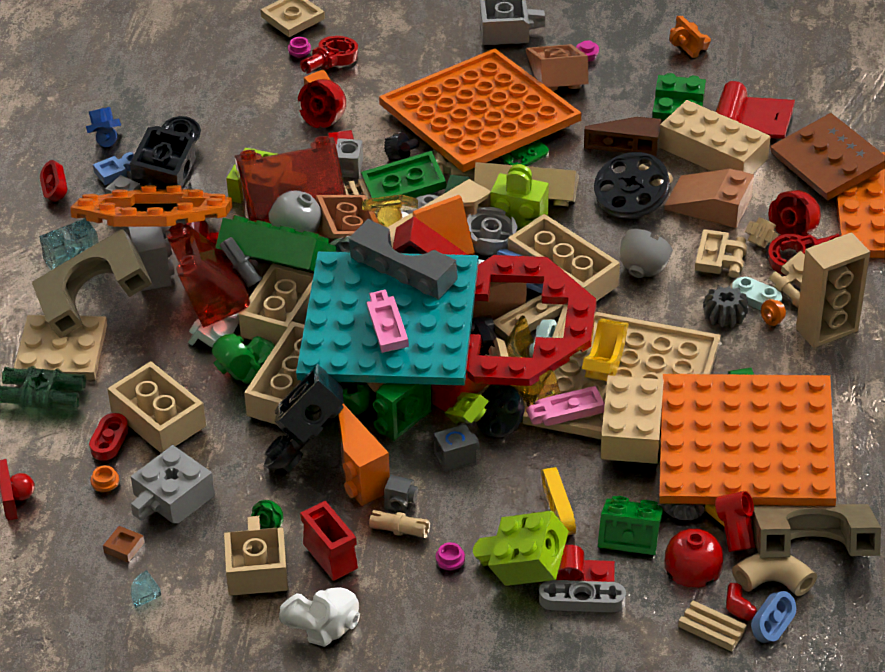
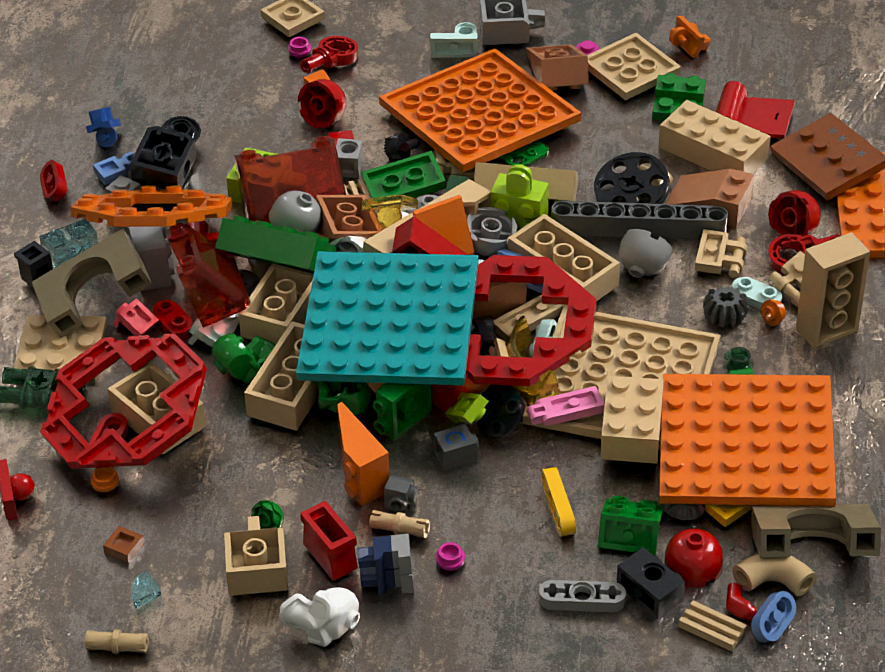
(33, 262): none -> black brick
(111, 448): none -> red plate
(116, 641): none -> tan pin
(135, 318): none -> coral bracket
(171, 486): light grey hinge -> none
(173, 319): none -> red plate
(240, 262): dark grey axle -> none
(302, 417): black brick -> none
(386, 321): bright pink hinge -> none
(387, 563): none -> dark blue hips
(430, 272): dark grey arch -> none
(455, 45): none -> light aqua plate
(525, 548): lime brick -> none
(575, 568): red plate -> none
(606, 349): yellow arch -> none
(615, 219): none -> dark grey beam
(624, 135): reddish brown slope -> none
(630, 65): none -> tan plate
(651, 582): none -> black brick
(735, 512): red piece -> none
(738, 358): none -> clear green plate
(761, 232): tan gear -> none

